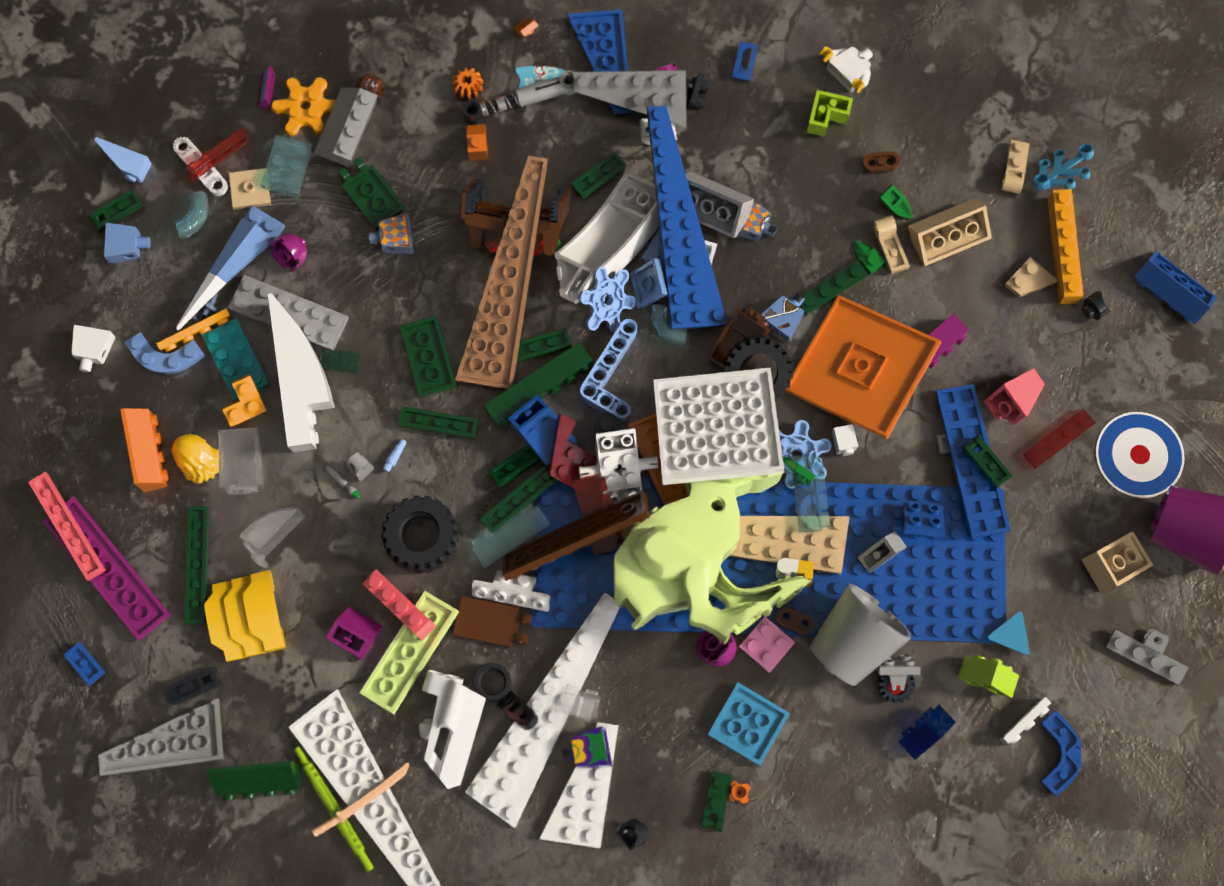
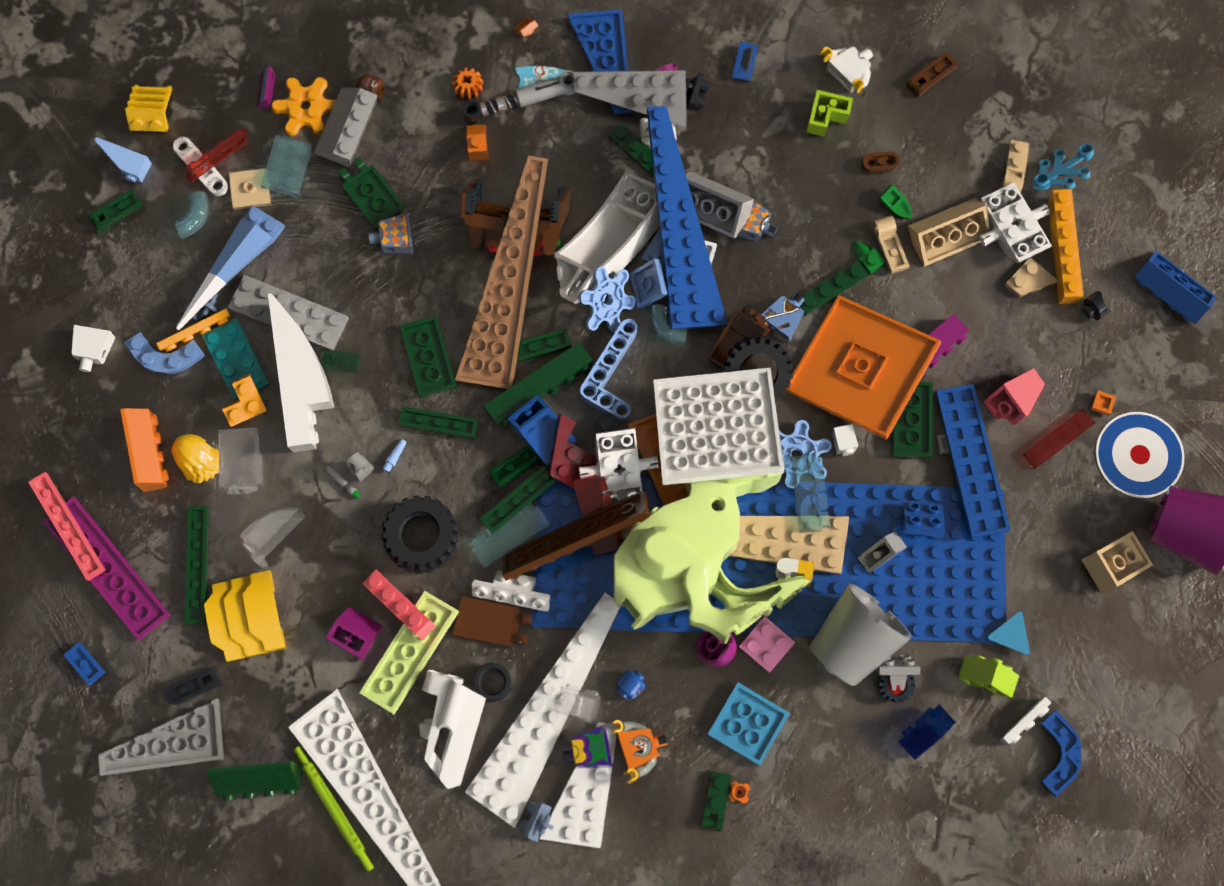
(123, 243): medium blue torso -> none
(148, 108): none -> yellow plate
(289, 251): magenta cylinder -> none
(341, 816): light nougat sword -> none
(518, 711): black plate -> none
(538, 822): none -> sand blue hips
(598, 175): dark green plate -> none
(630, 684): none -> blue head
(632, 833): black piece -> none
(633, 147): none -> dark green plate
(638, 747): none -> torso
(794, 621): reddish brown plate -> none
(802, 475): green plate -> none
(915, 426): none -> dark green plate
(932, 73): none -> reddish brown plate
(987, 462): dark green plate -> none
(1014, 224): none -> white slope
(1103, 403): none -> orange plate
(1148, 653): light grey plate -> none

